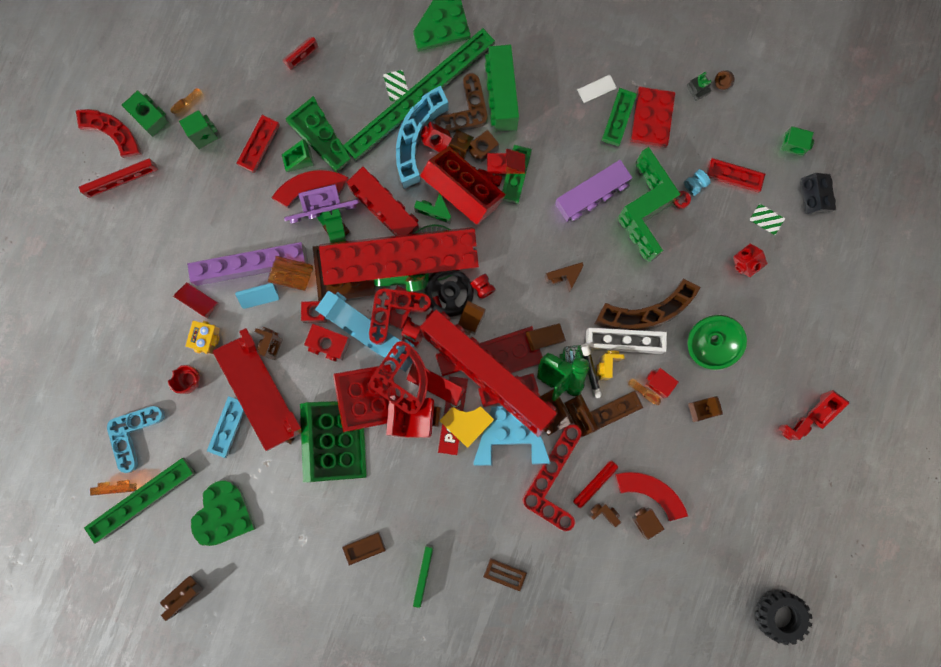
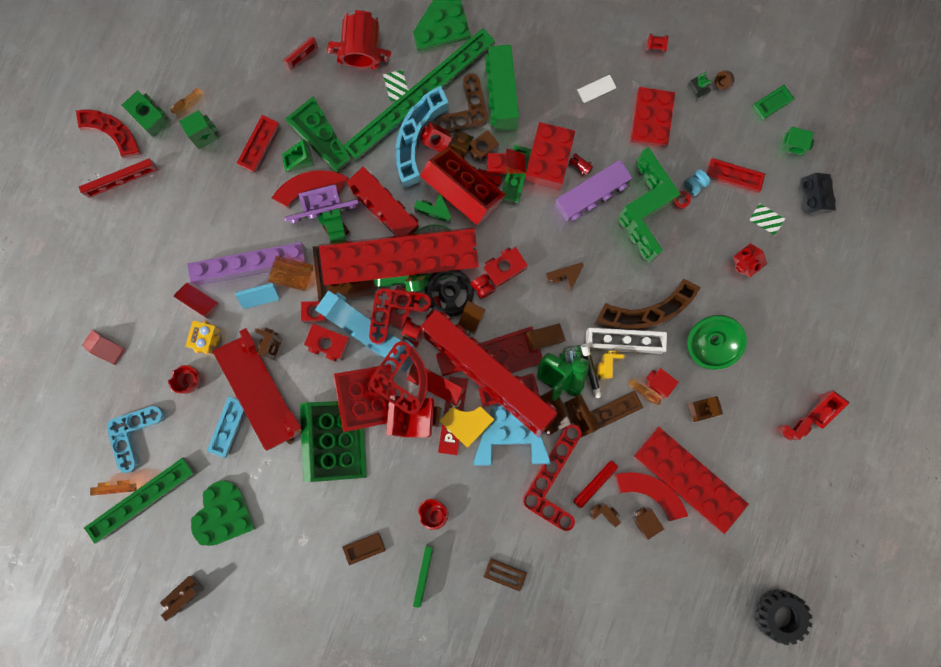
(103, 347): none -> slope
(359, 42): none -> red container
(433, 514): none -> red hair
(513, 259): none -> red brick
(549, 156): none -> red brick
(584, 166): none -> red pin
(619, 117): green plate -> none
(657, 42): none -> red bush
(691, 480): none -> red plate
(773, 102): none -> green tile

